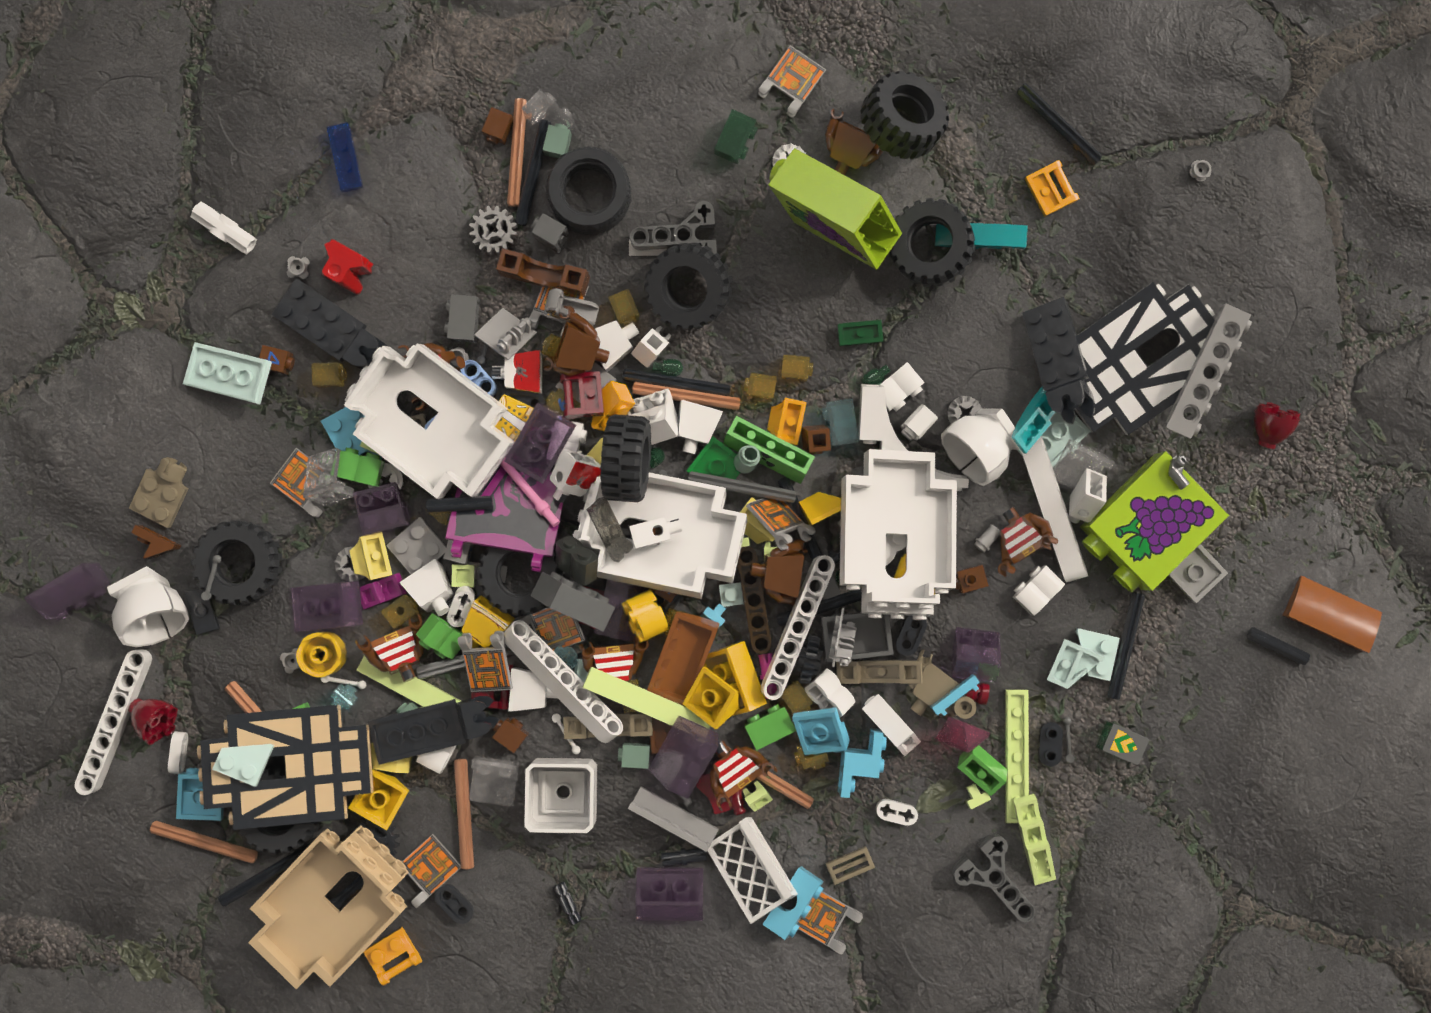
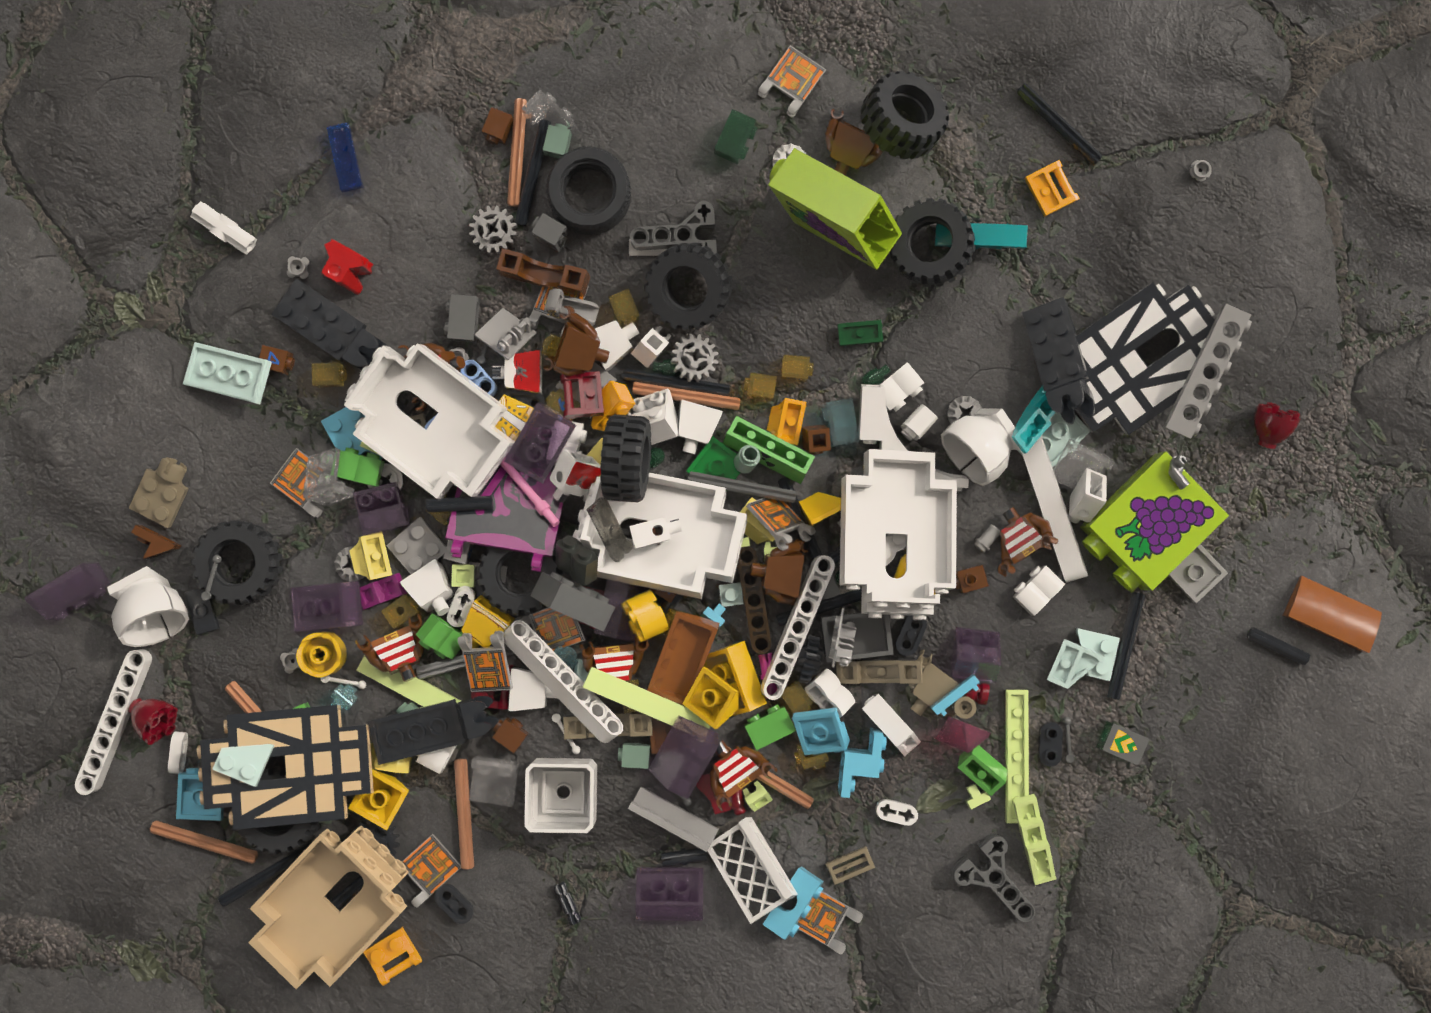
(685, 356): none -> light grey gear

